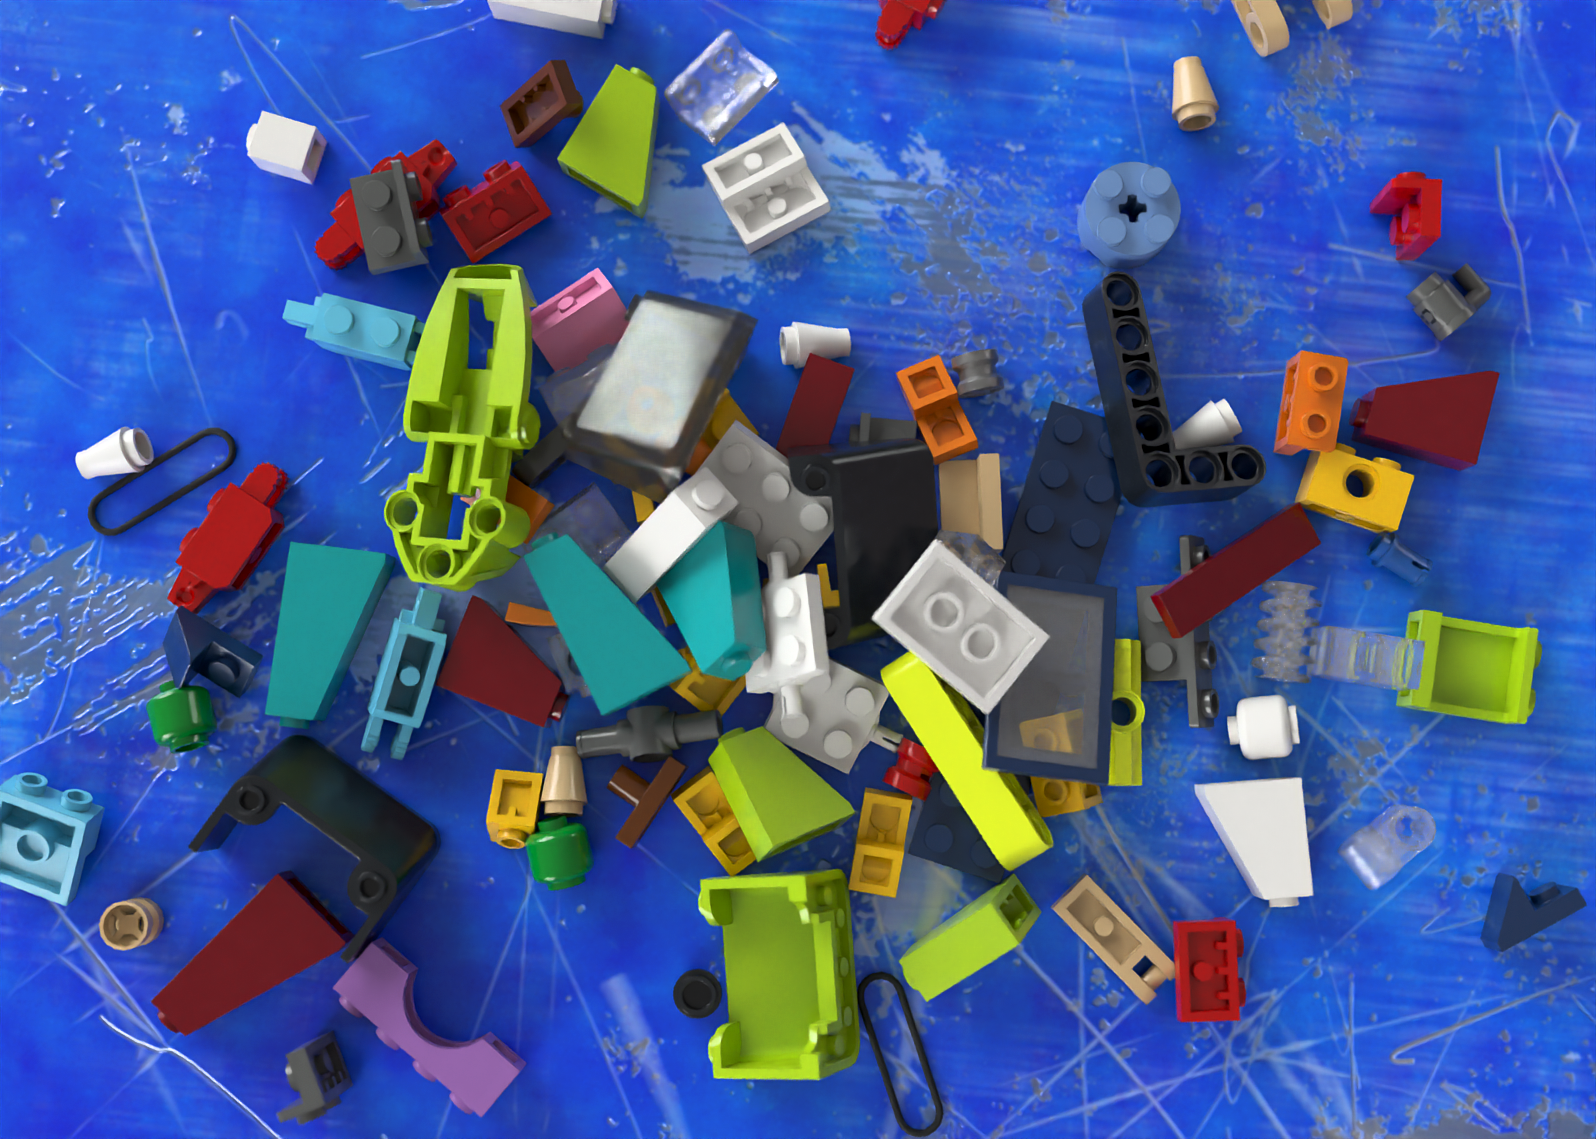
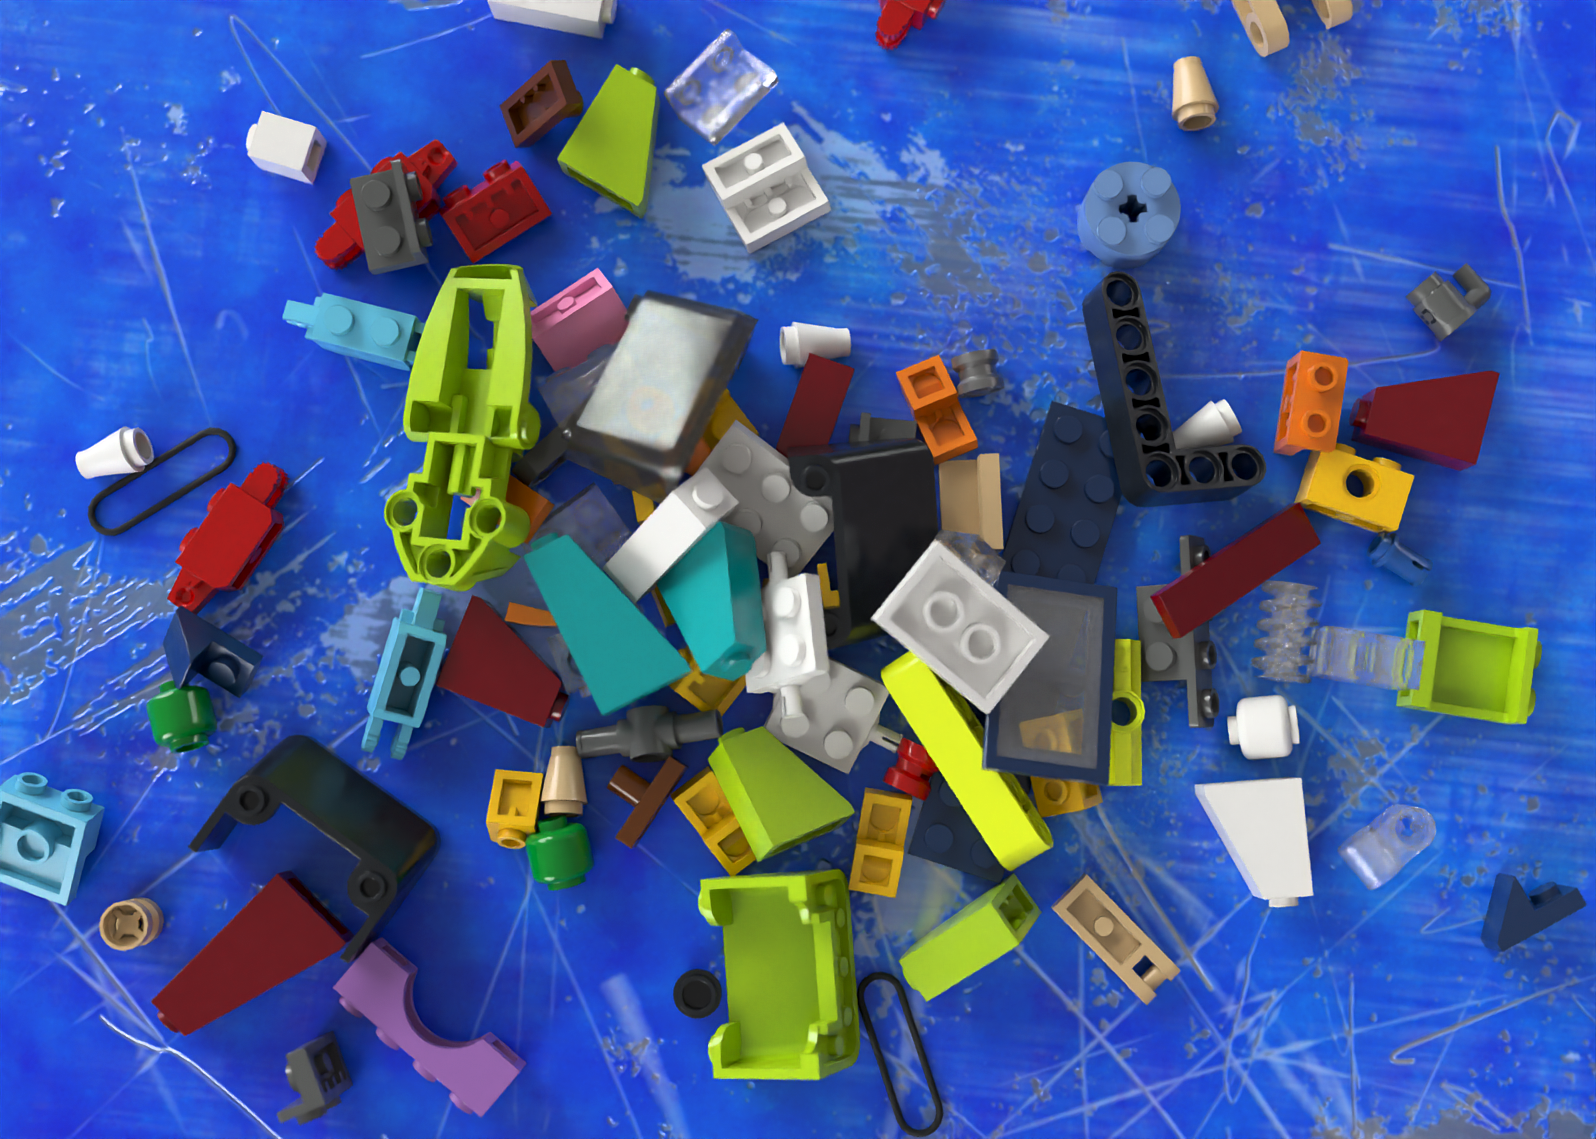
(320, 625): teal slope -> none
(1208, 970): red bracket -> none
(1417, 210): red bracket -> none

